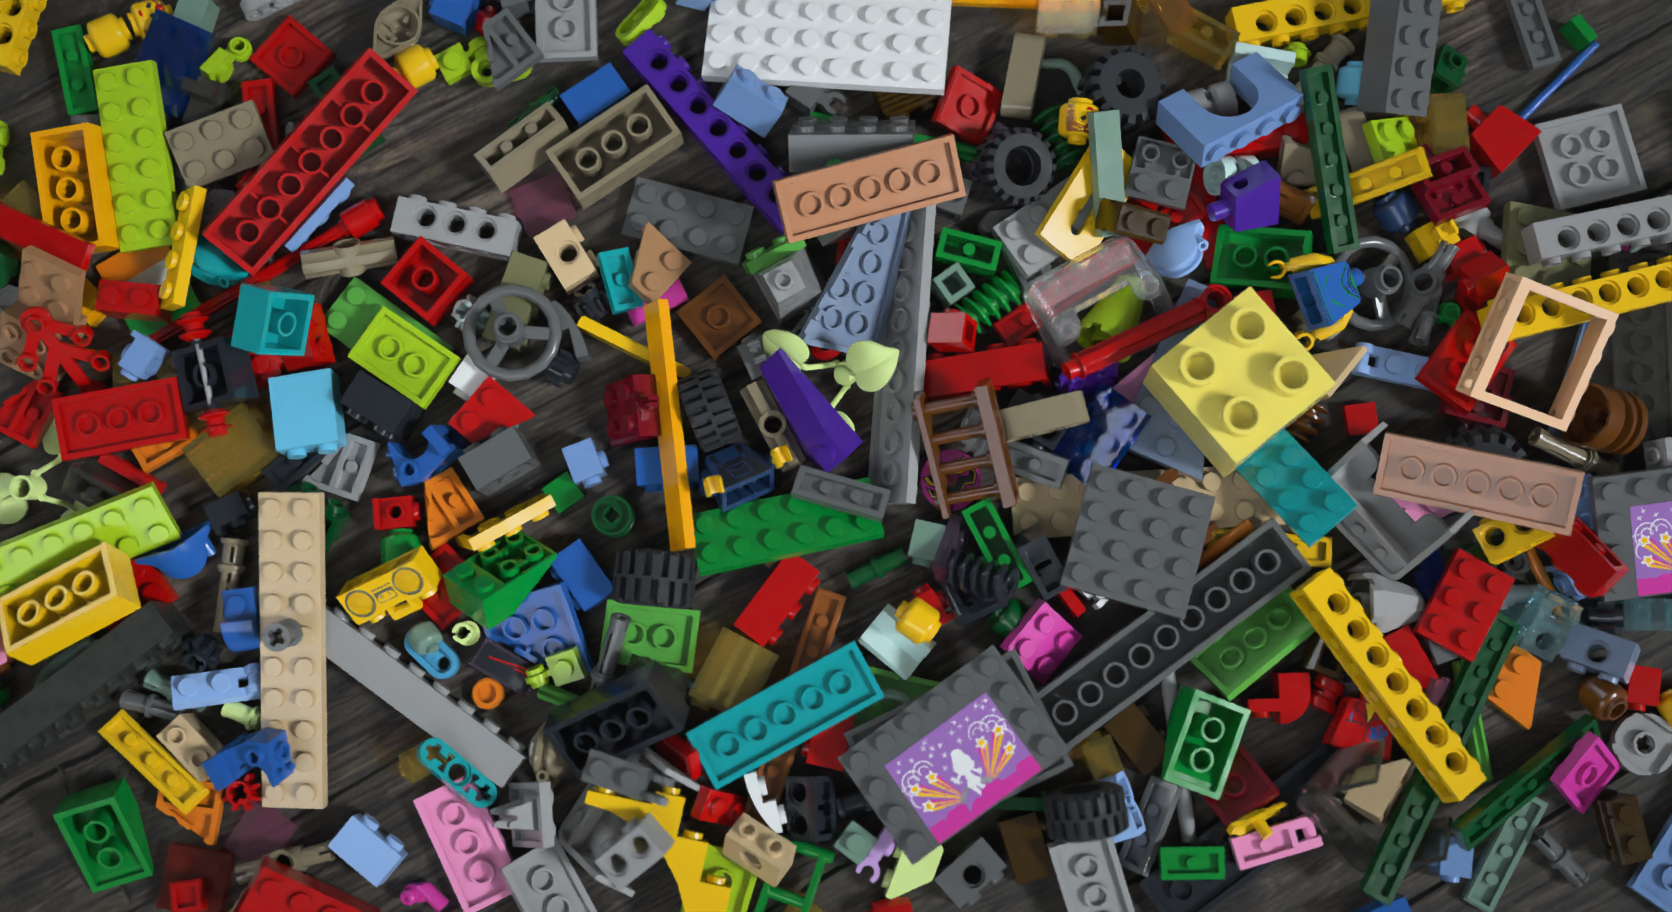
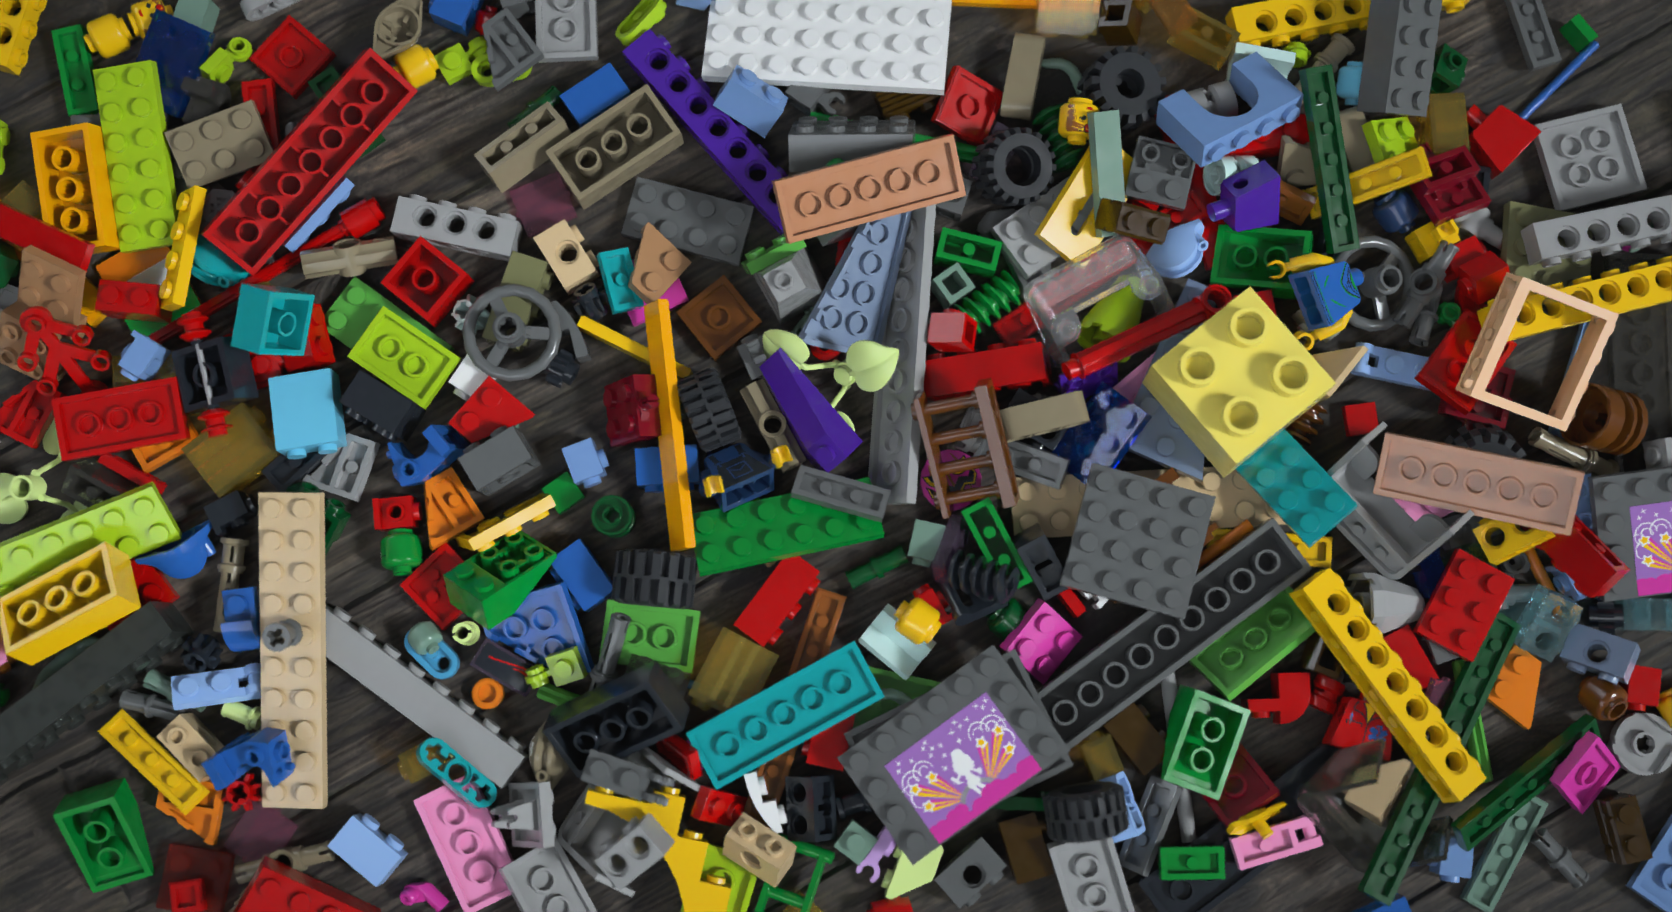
(382, 588): yellow piece -> none

